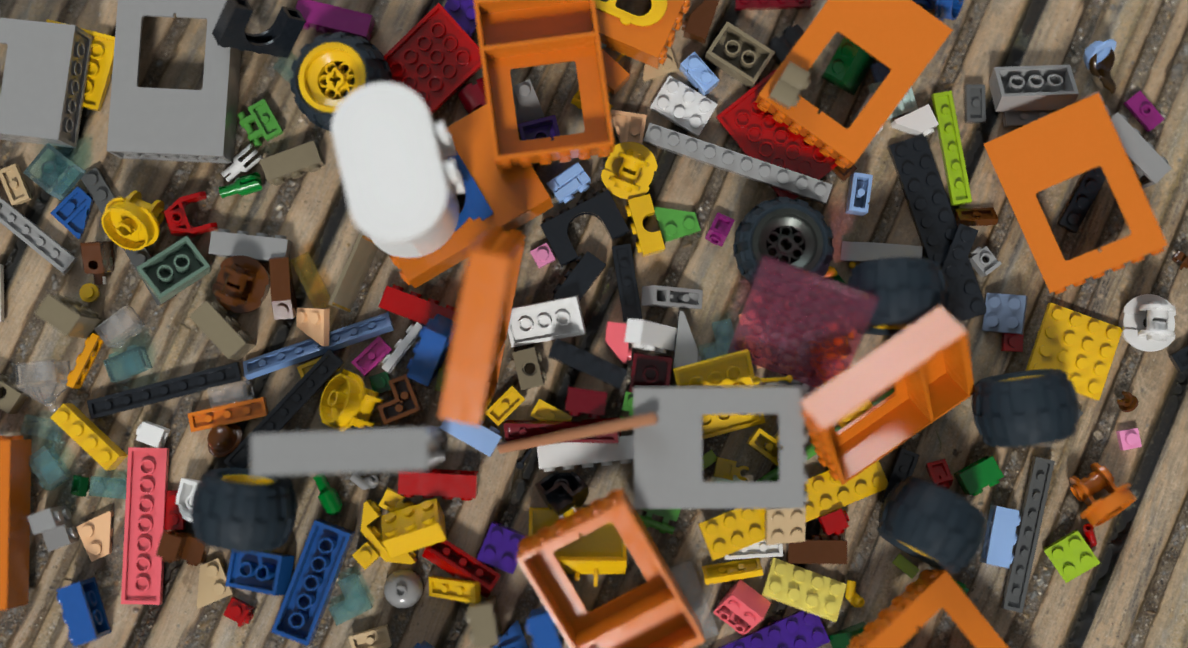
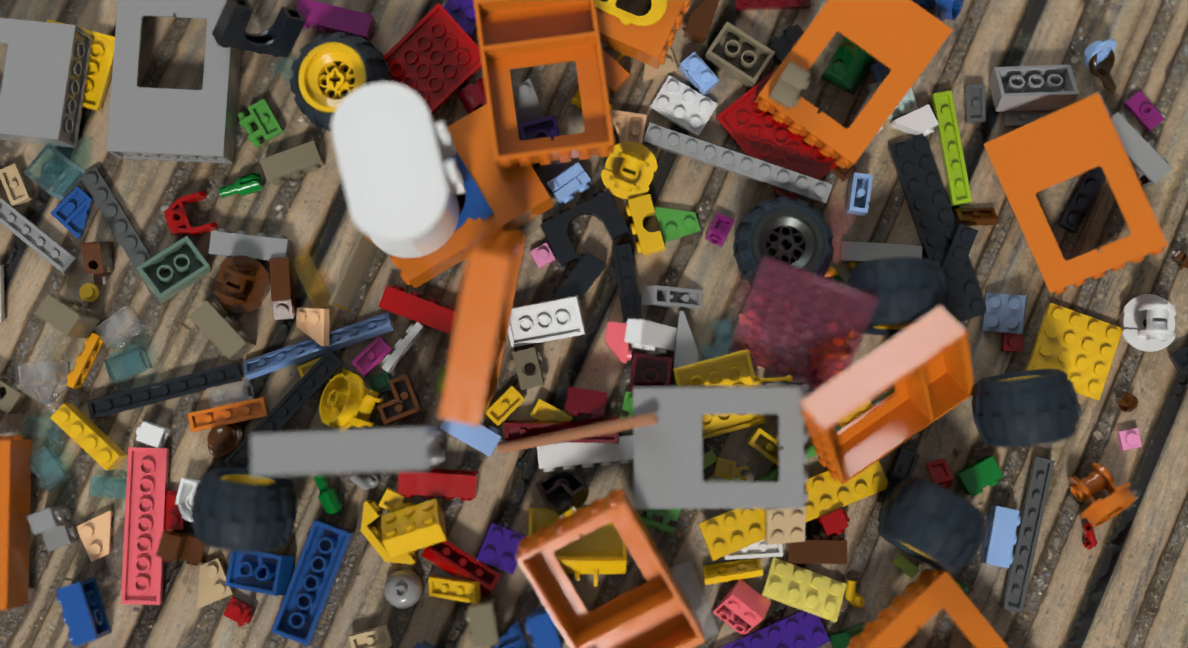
(80, 485): dark green plate -> none
(133, 221): yellow piece -> none
(239, 165): white arm -> none
(355, 600): clear light blue plate -> none
(366, 555): yellow brick -> none
(431, 349): blue brick -> none
(587, 363): black arch -> none
(981, 267): light grey brick -> none
(1071, 556): lime plate -> none

